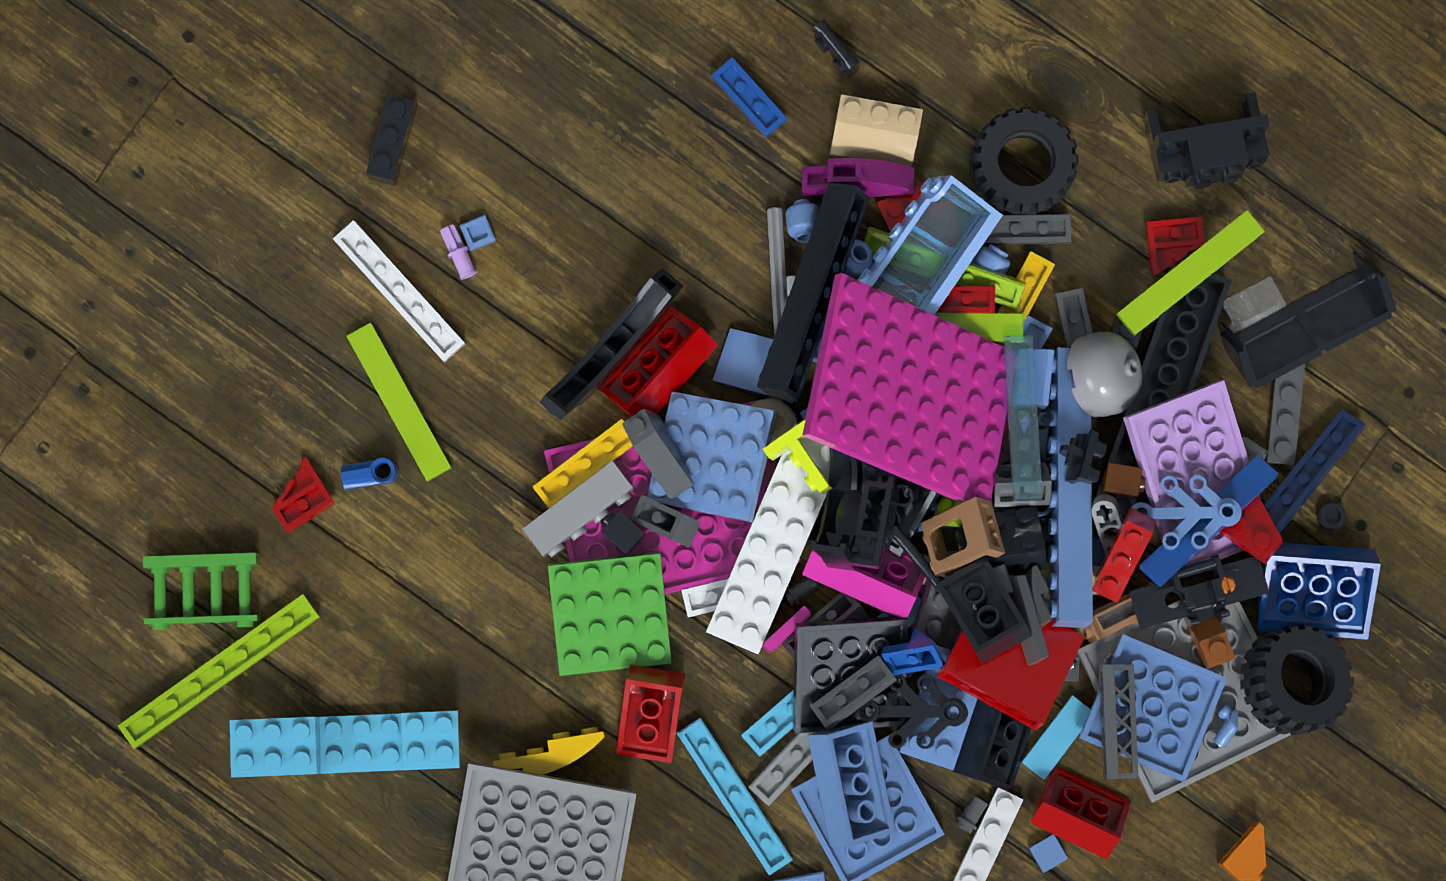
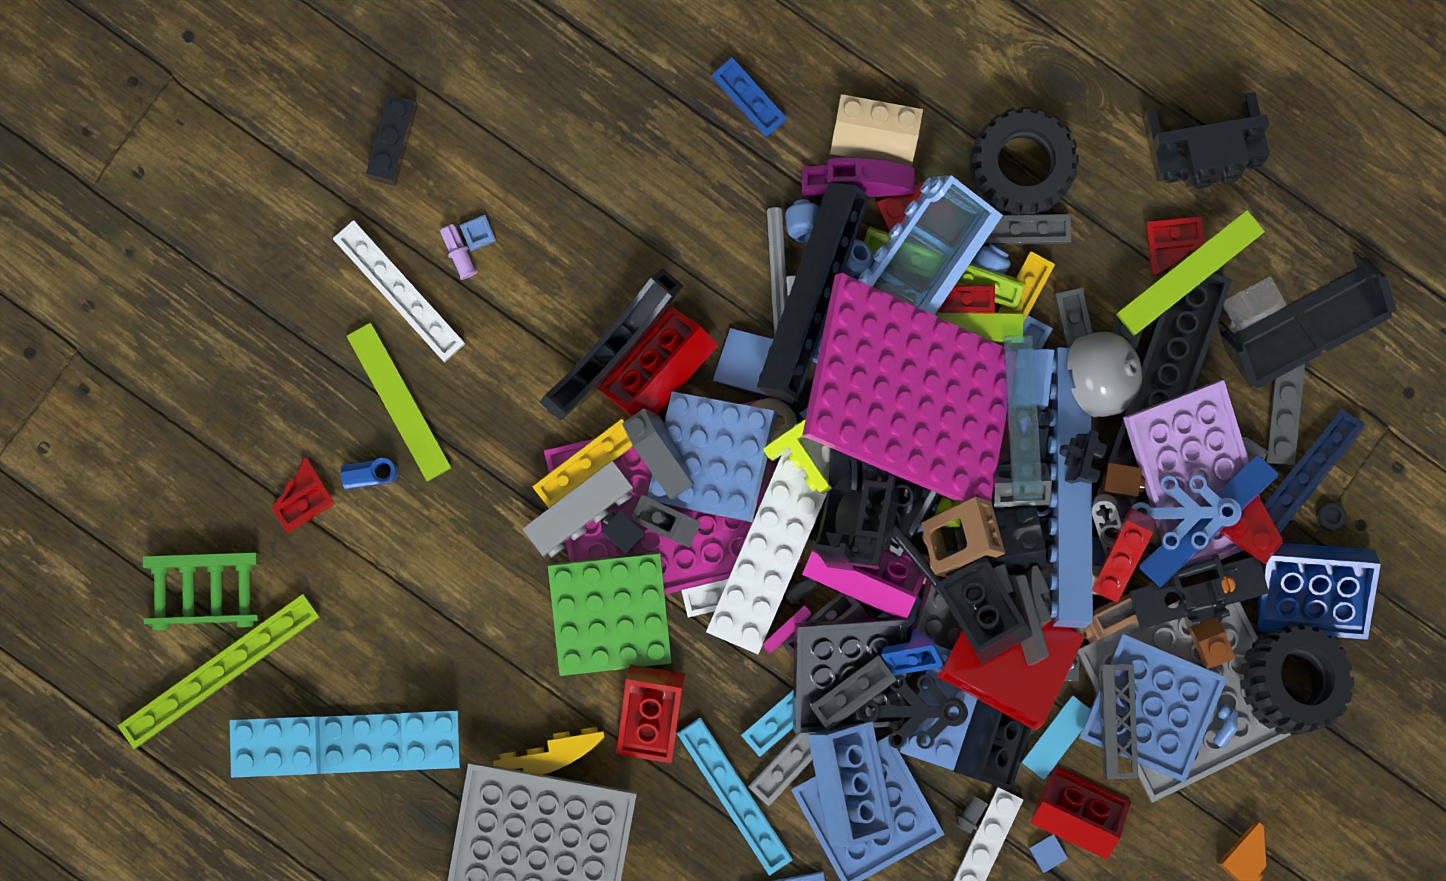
(828, 42): black plate -> none

